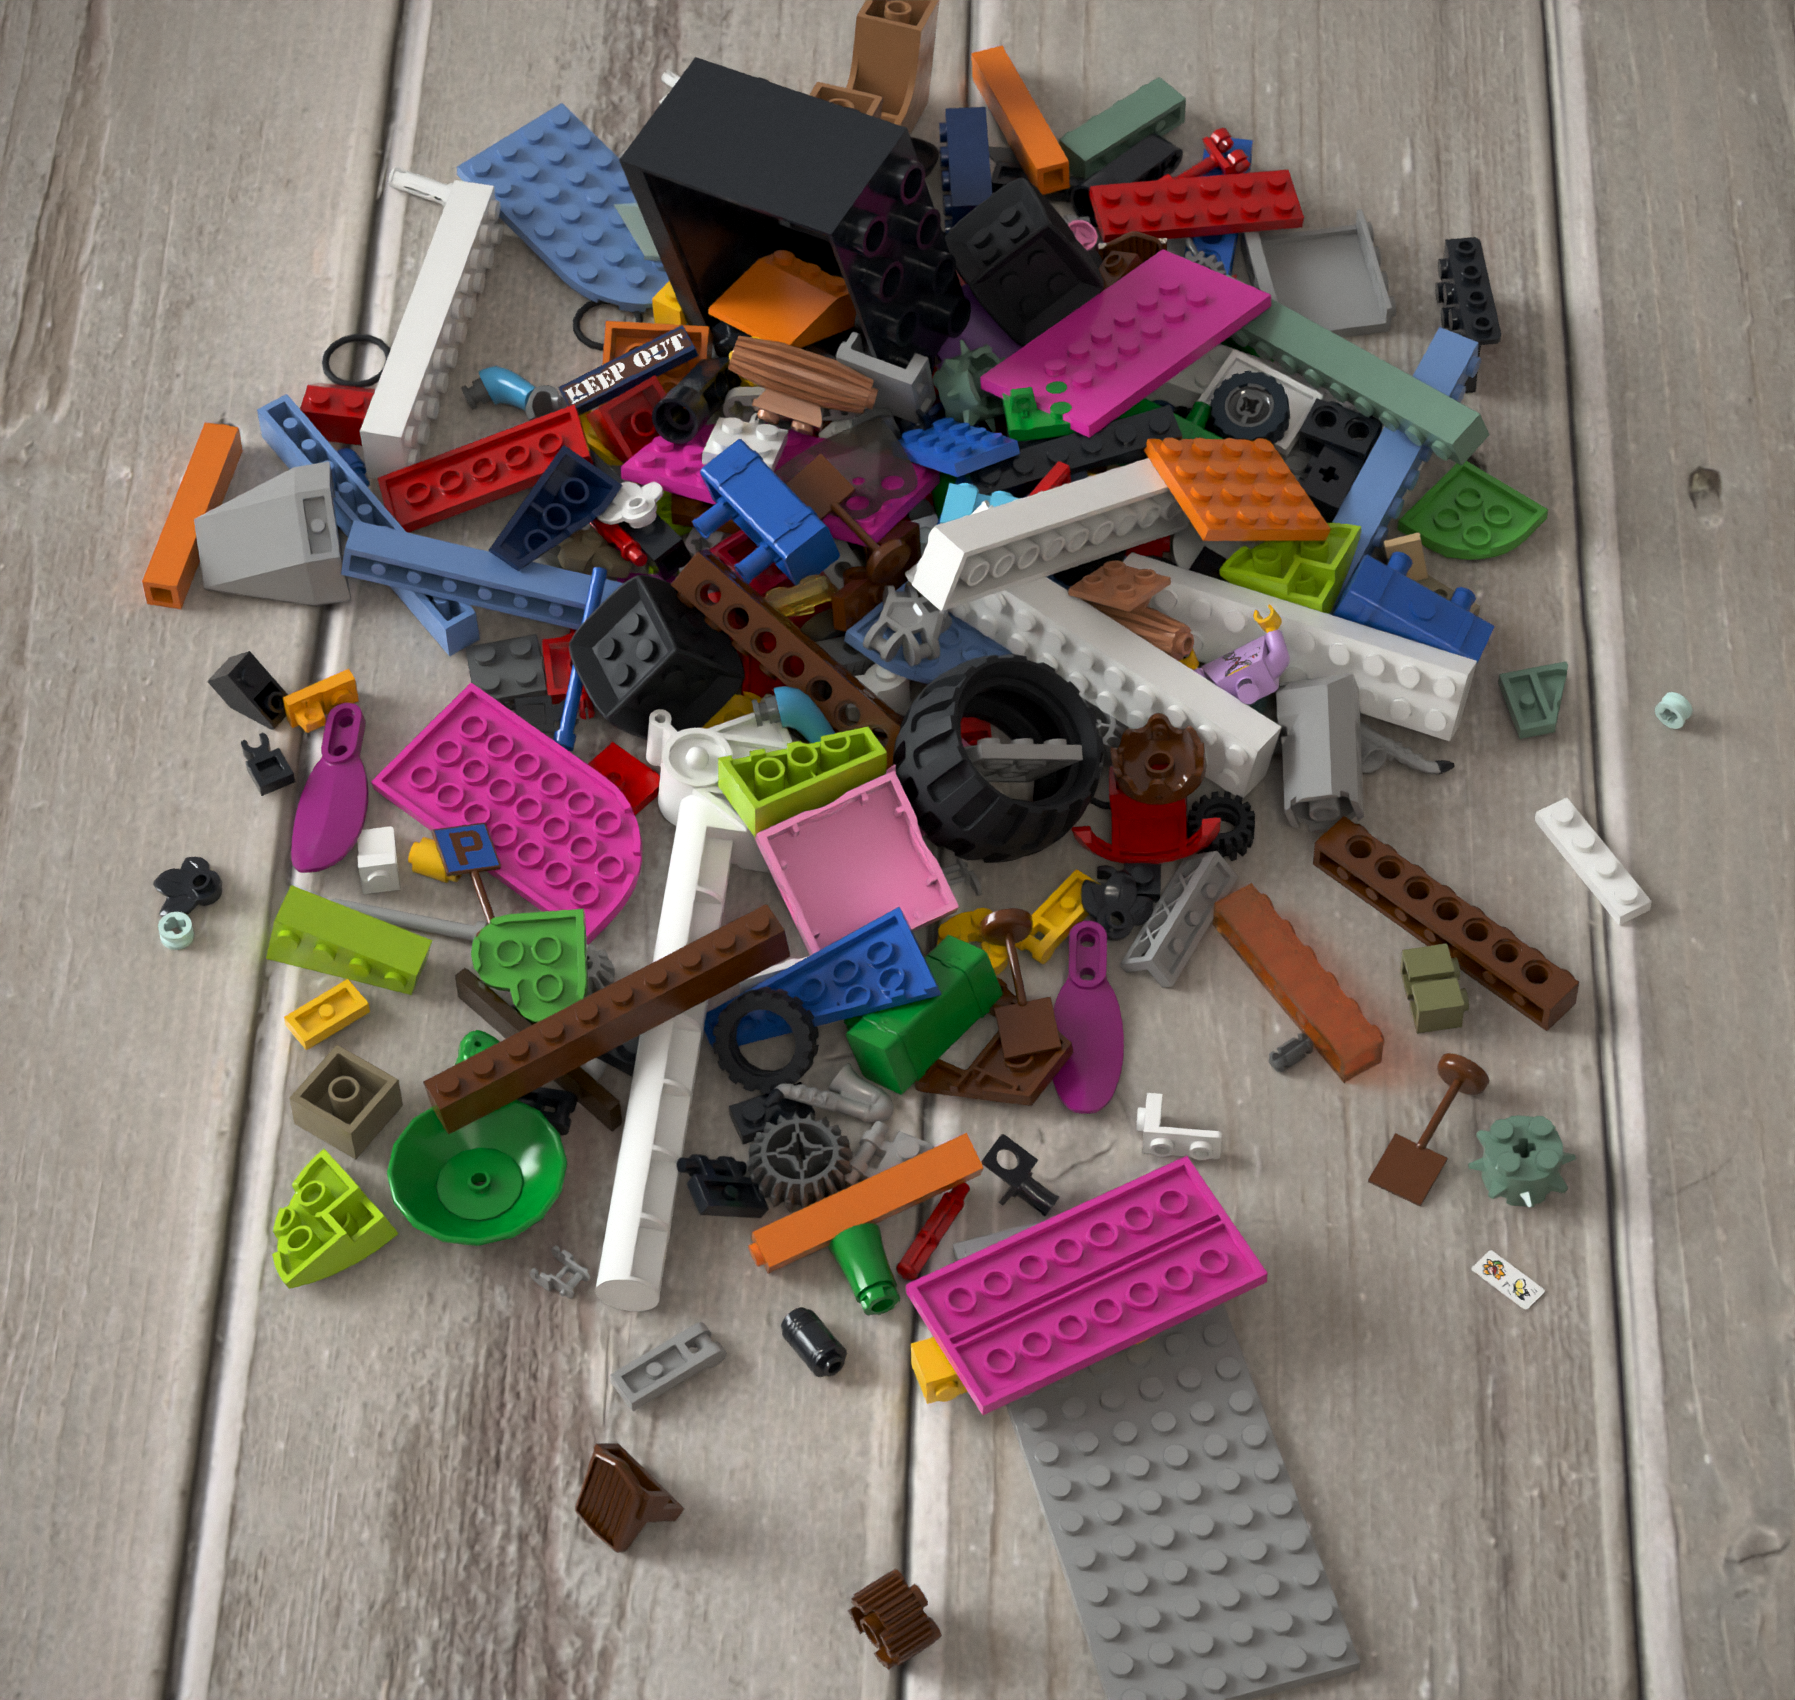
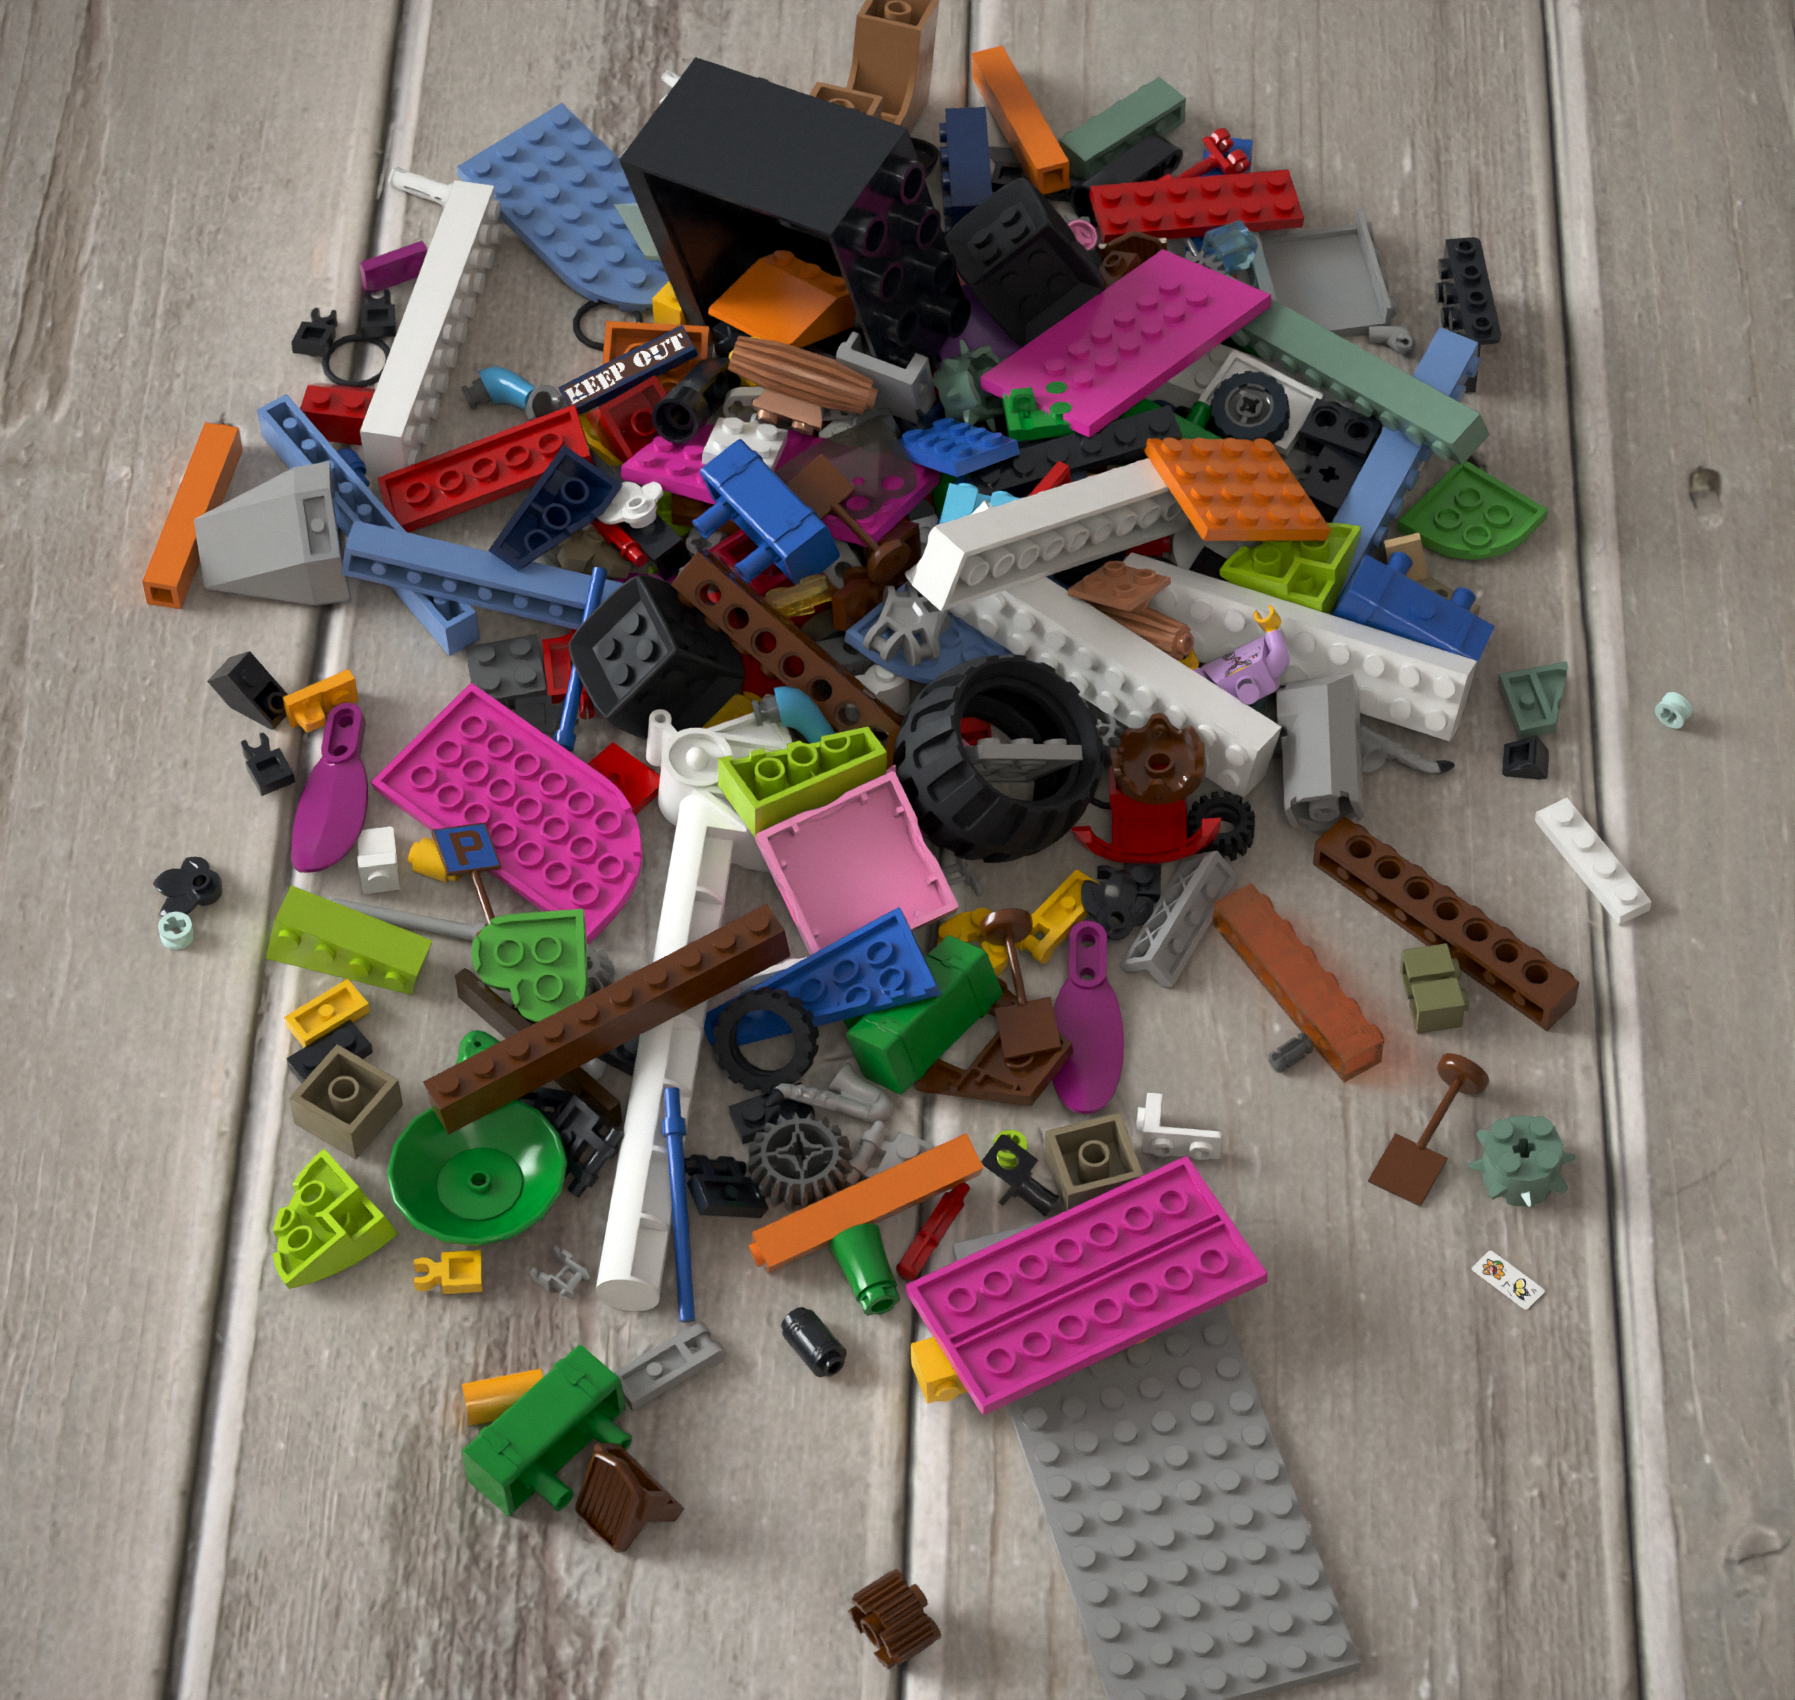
(308, 1058): none -> black plate
(315, 337): none -> black plate
(378, 316): none -> black plate
(393, 267): none -> magenta plate
(456, 1272): none -> yellow plate
(491, 1397): none -> light orange brick
(545, 1432): none -> green piece
(578, 1129): none -> black plate
(674, 1129): none -> blue bar
(1006, 1159): none -> lime bush
(1090, 1159): none -> dark tan brick
(1231, 245): none -> clear light blue brick
(1394, 336): none -> light grey arm
(1526, 759): none -> black slope

